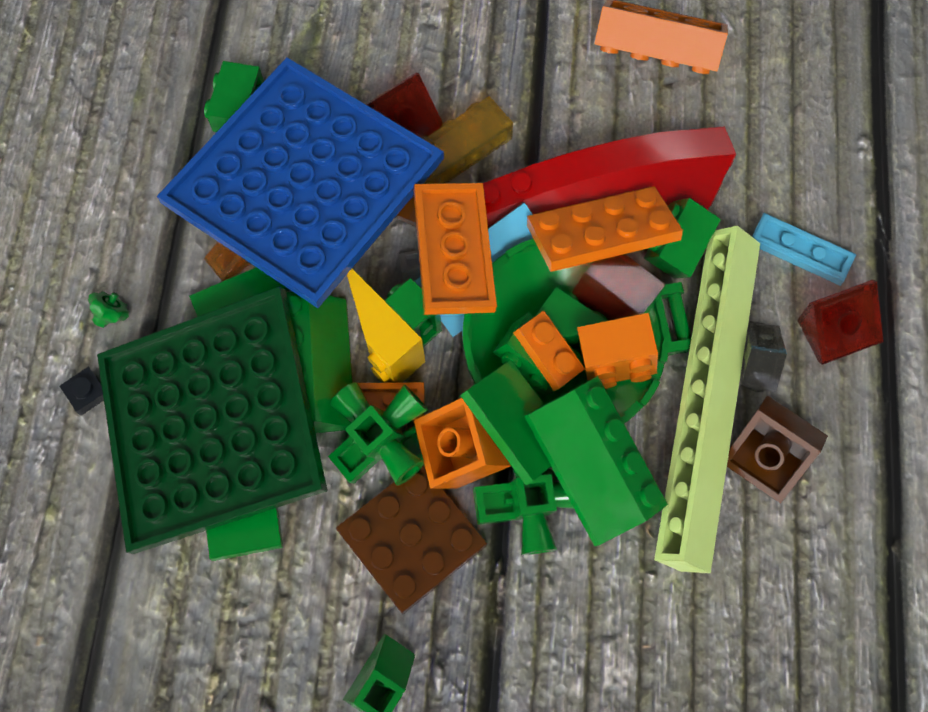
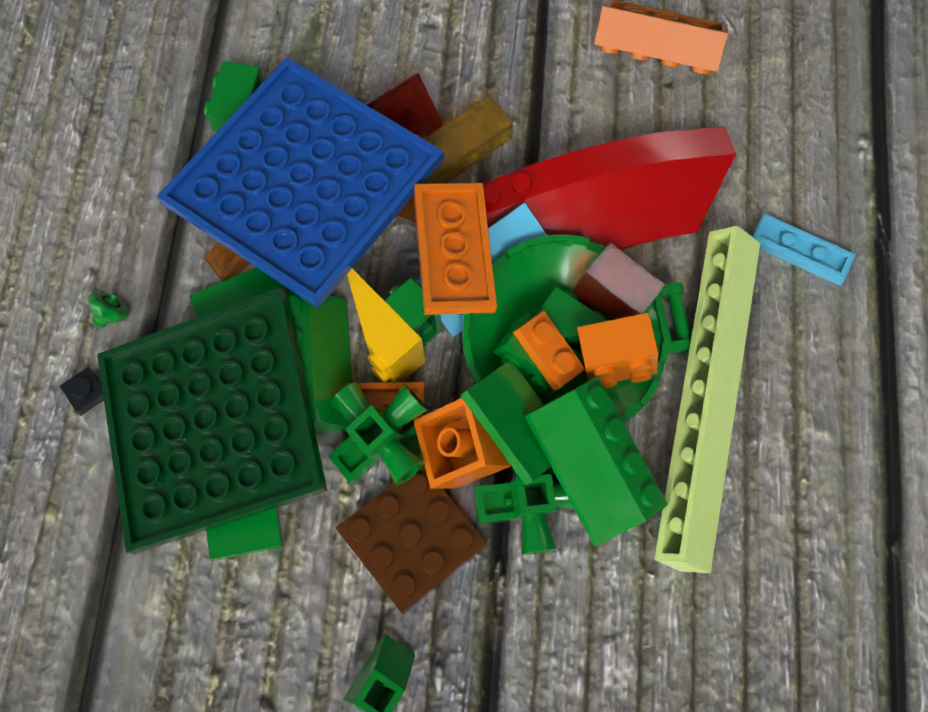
(603, 228): orange plate -> none
(683, 256): green brick -> none
(763, 357): clear smoke slope -> none
(775, 449): reddish brown slope -> none
(843, 322): clear red slope -> none

